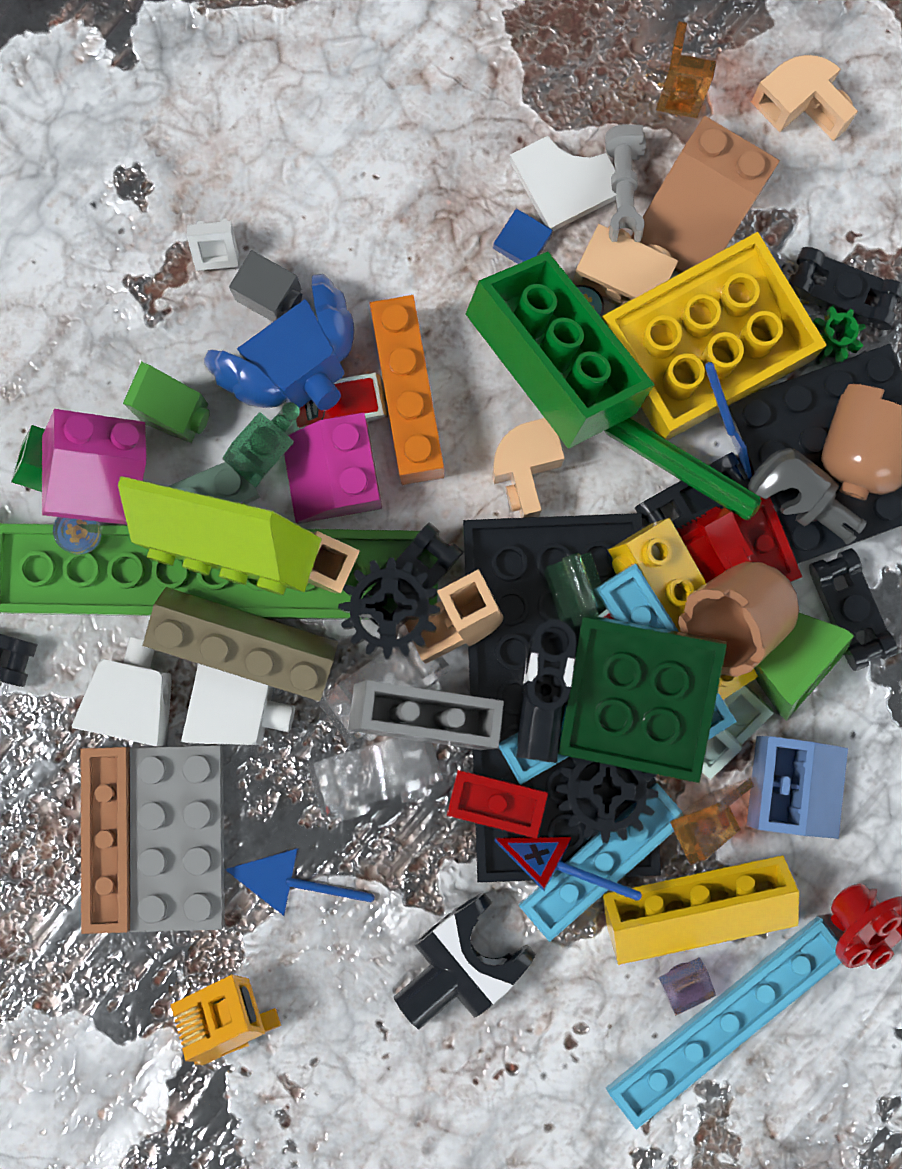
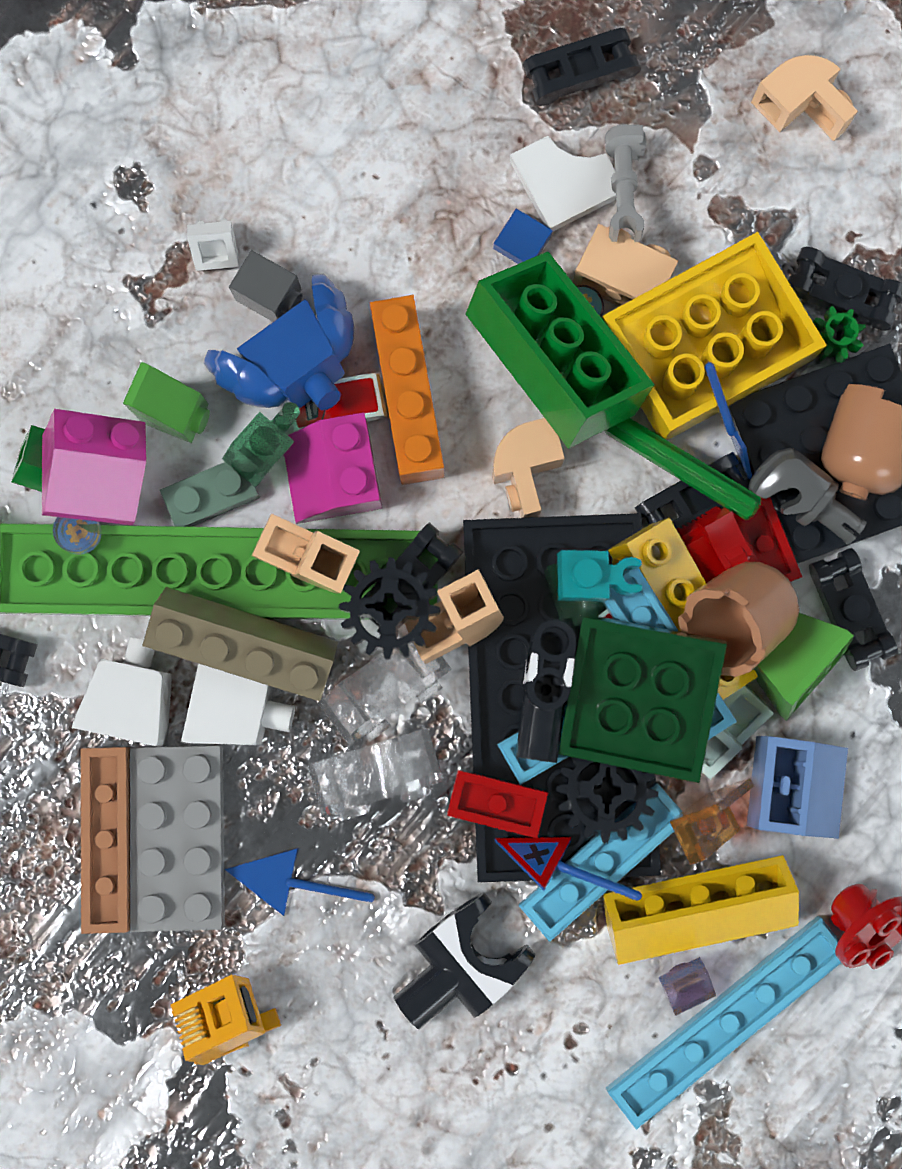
(218, 536): lime slope -> none
(425, 715): light grey brick -> none
(581, 65): none -> black plate
(589, 576): none -> teal plate
(684, 79): clear orange panel -> none
(706, 194): nougat slope -> none

